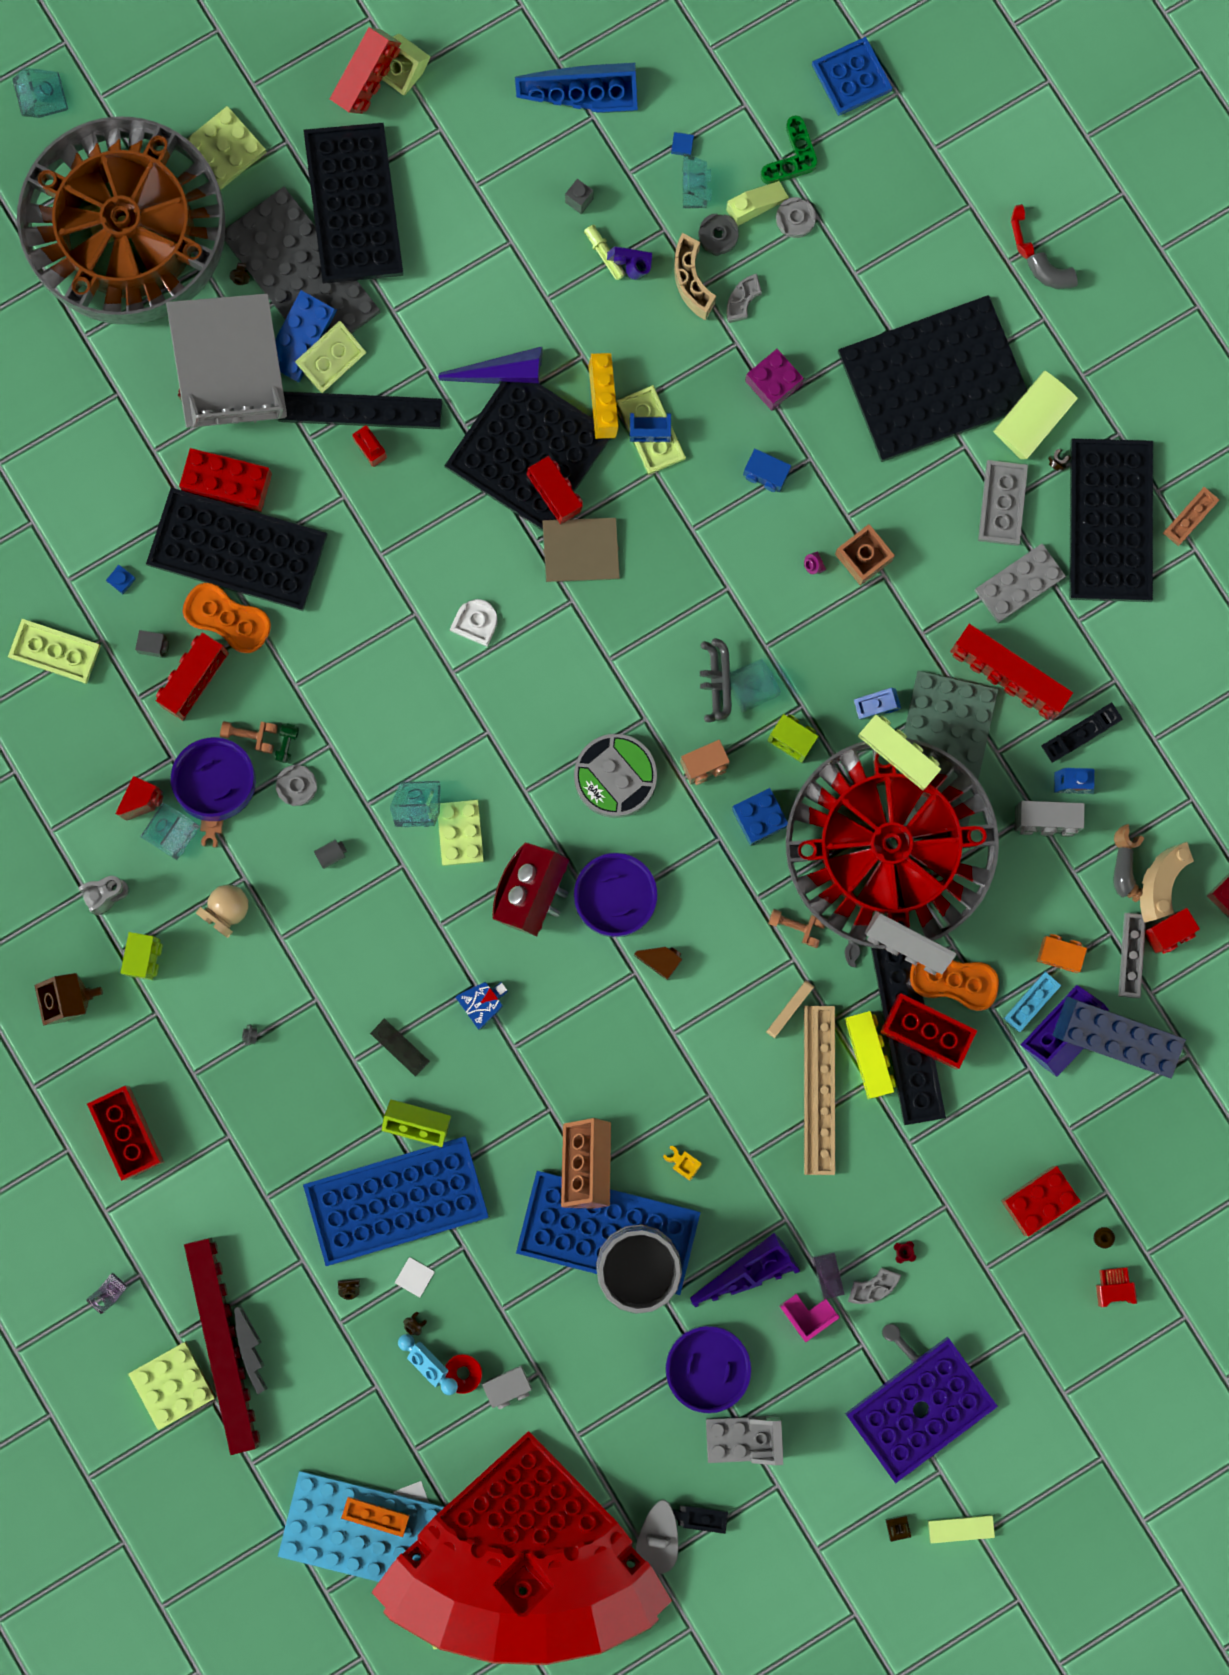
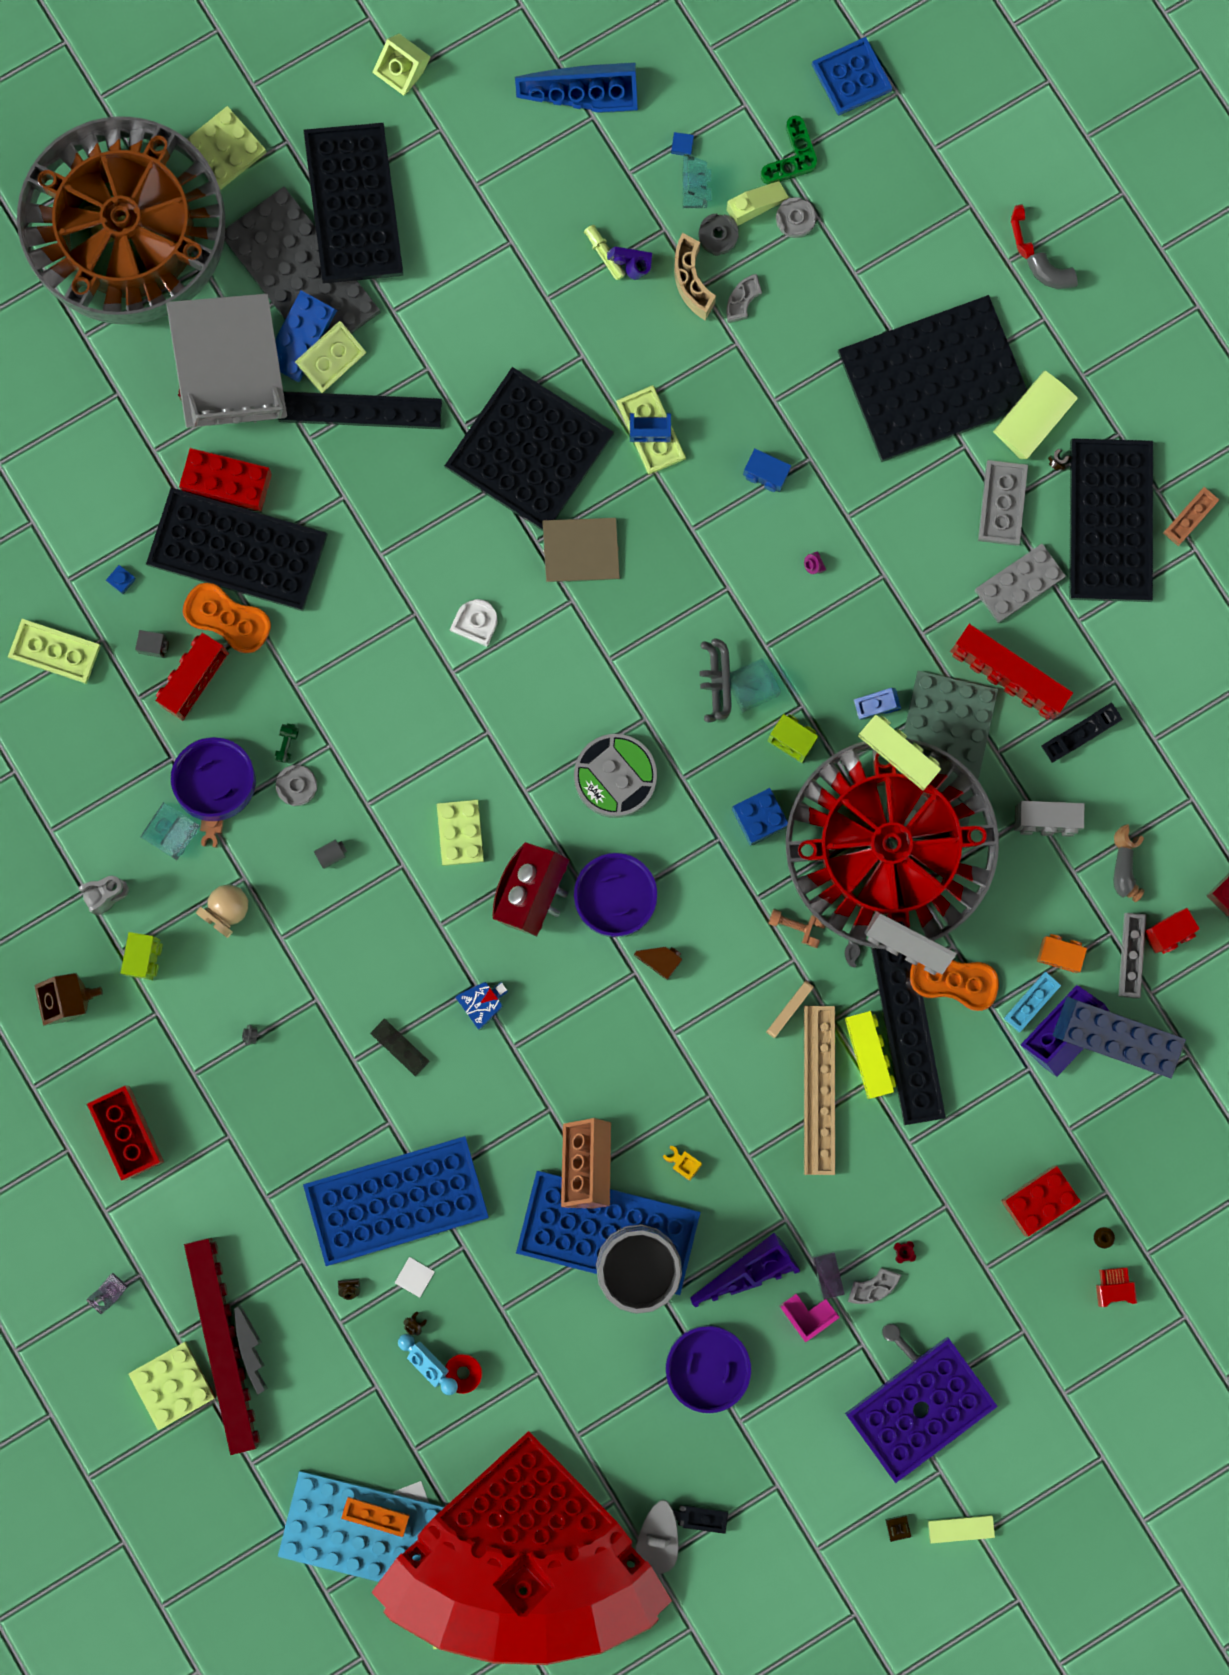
(39, 92): clear light blue slope -> none
(139, 799): red slope -> none
(228, 730): nougat bar -> none
(239, 275): dark brown plate -> none
(366, 71): brick -> none
(369, 446): red piece -> none
(416, 804): clear light blue slope -> none
(416, 1123): lime brick -> none
(507, 1387): light grey brick -> none
(510, 368): dark purple wedge -> none
(555, 489): red brick -> none
(579, 196): dark grey brick -> none
(603, 395): yellow brick -> none
(705, 762): nougat brick -> none
(745, 1439): light grey bracket -> none
(774, 379): magenta brick -> none
(864, 554): nougat brick -> none
(928, 1031): red brick -> none
(1075, 781): blue torso -> none
(1159, 880): tan brick -> none

